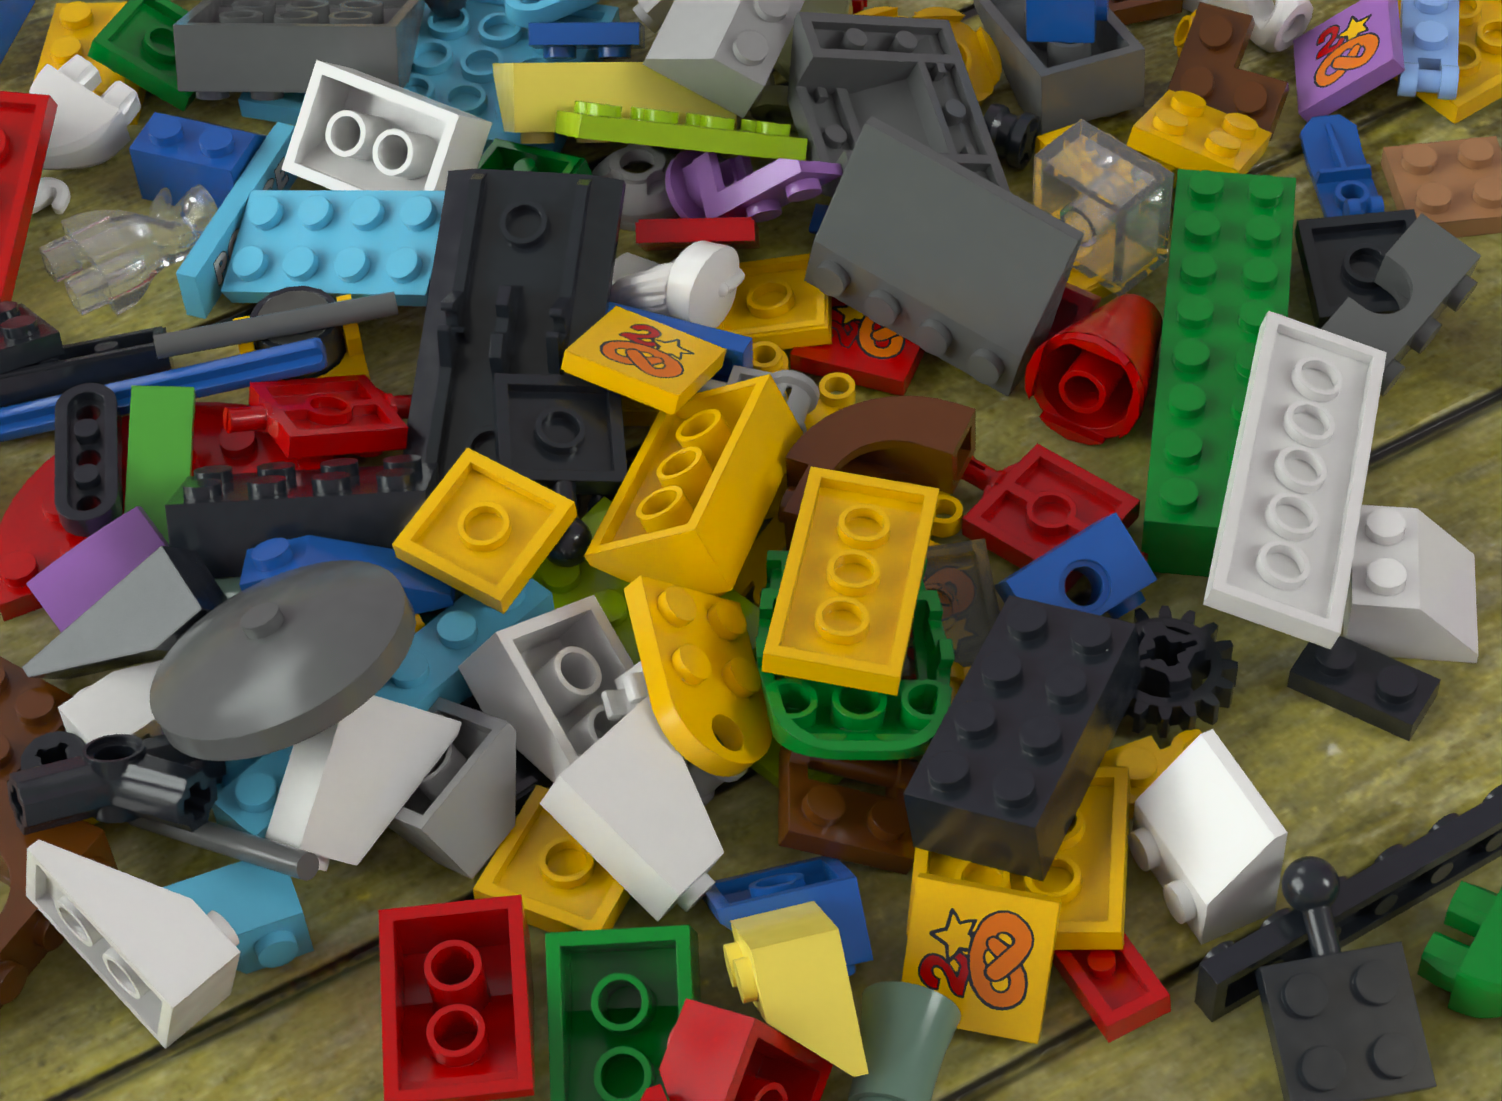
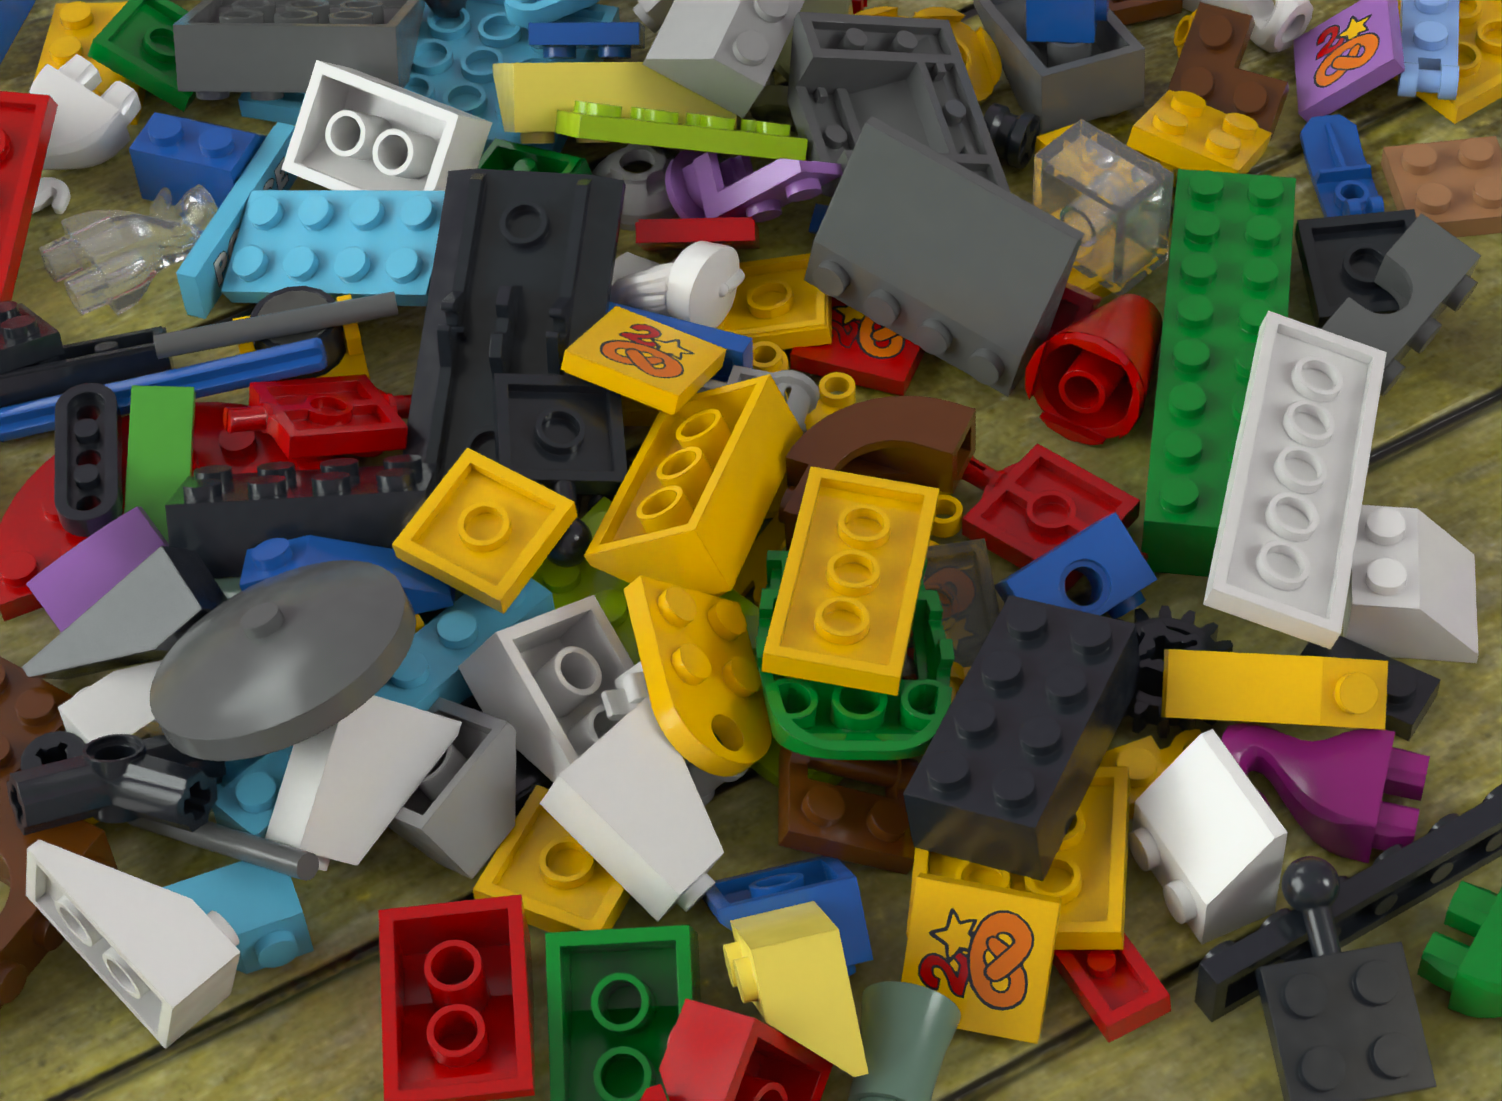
(1275, 689): none -> yellow slope
(1337, 784): none -> magenta hips

